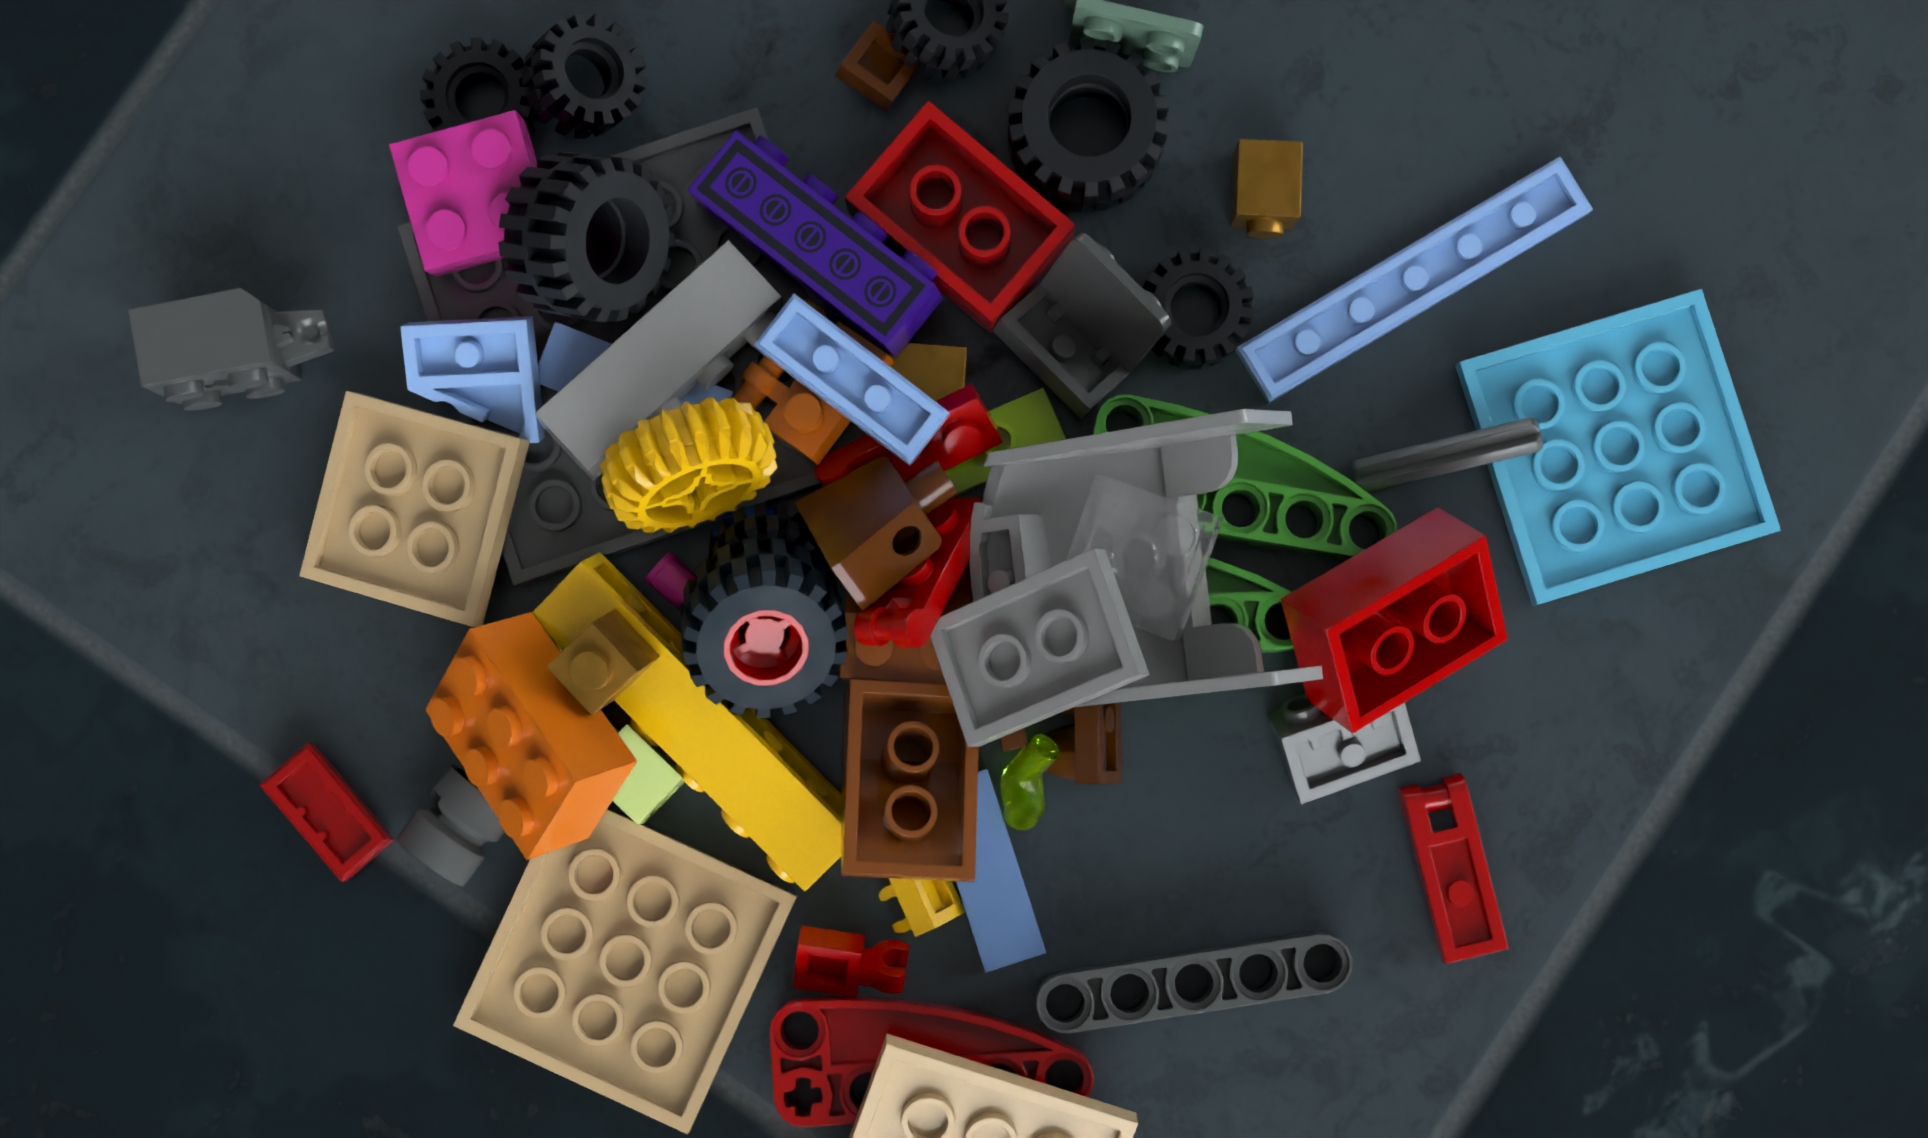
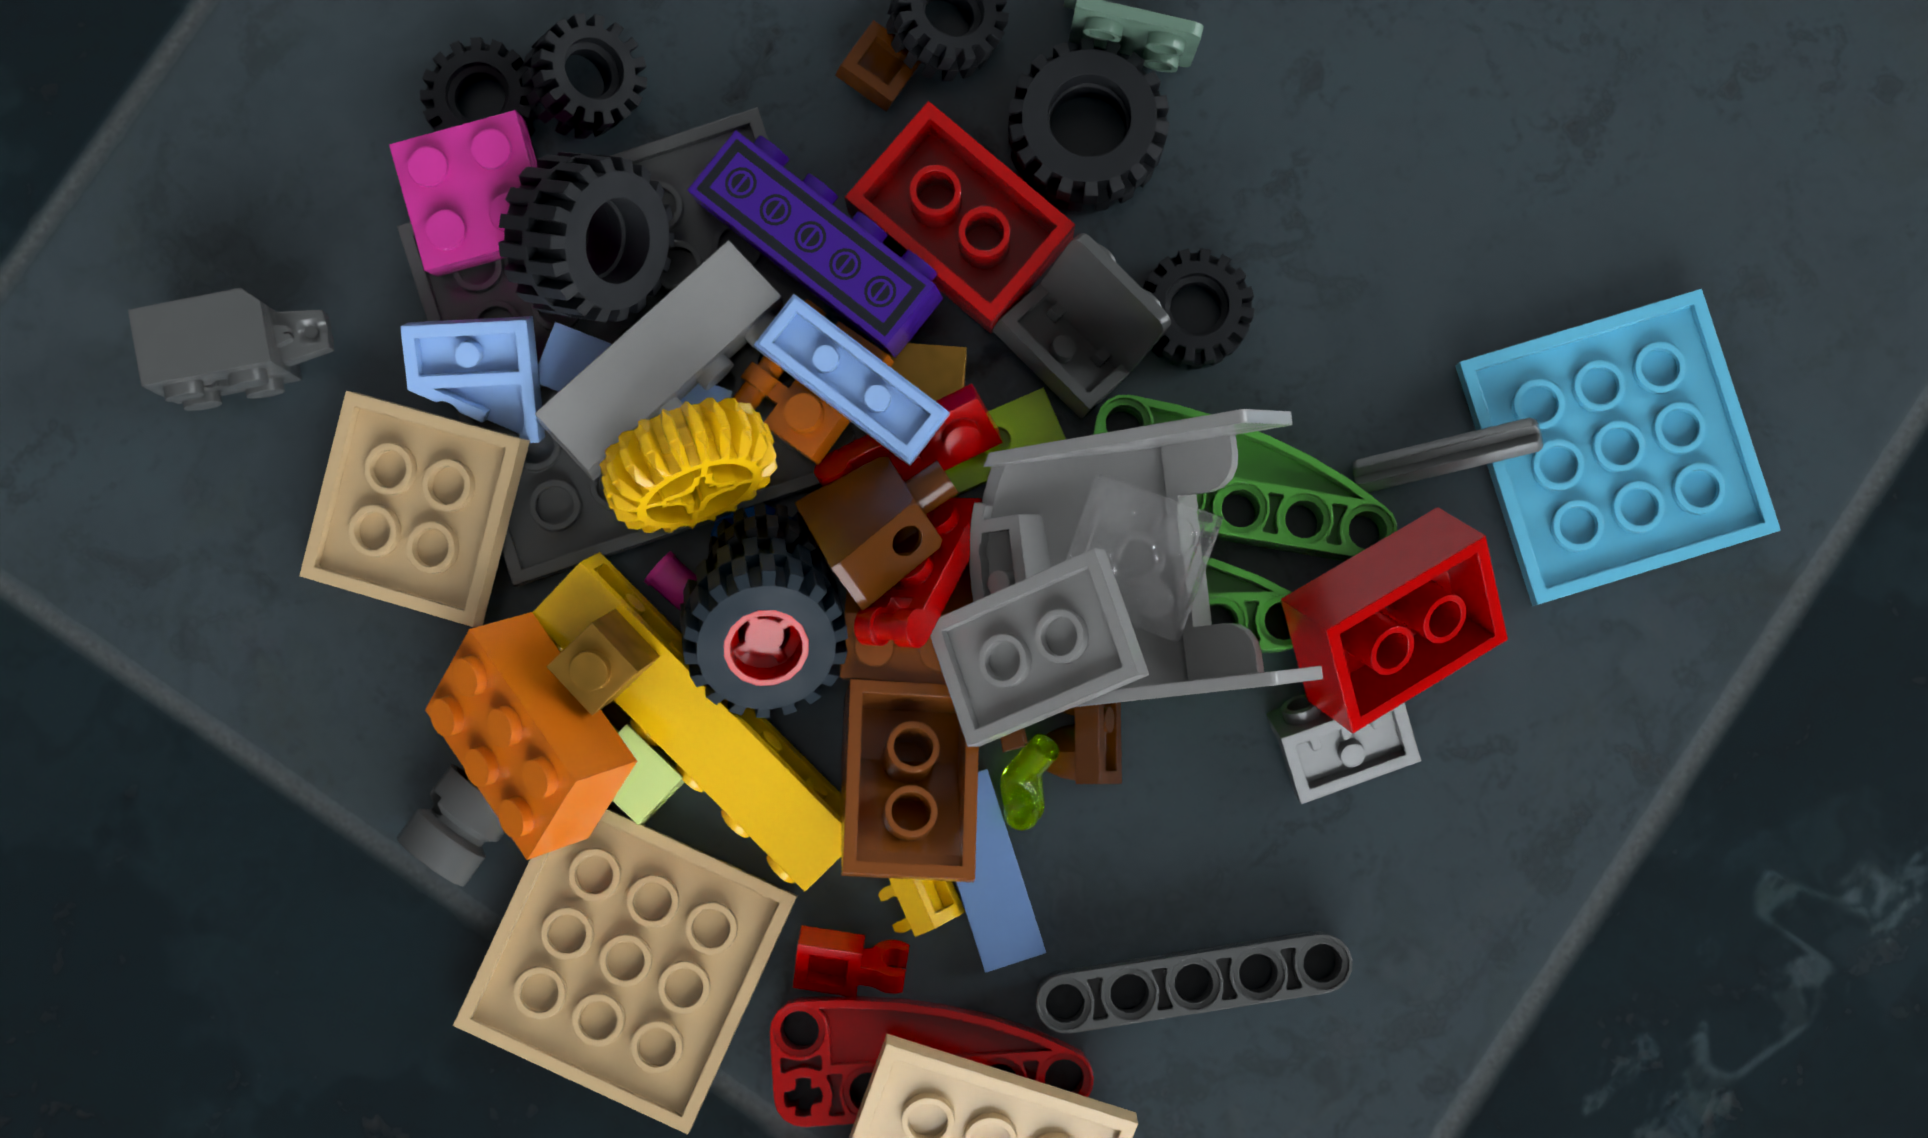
(327, 812): red plate -> none
(1266, 187): pearl gold brick -> none
(1413, 280): light blue tile -> none
(1453, 870): red plate -> none

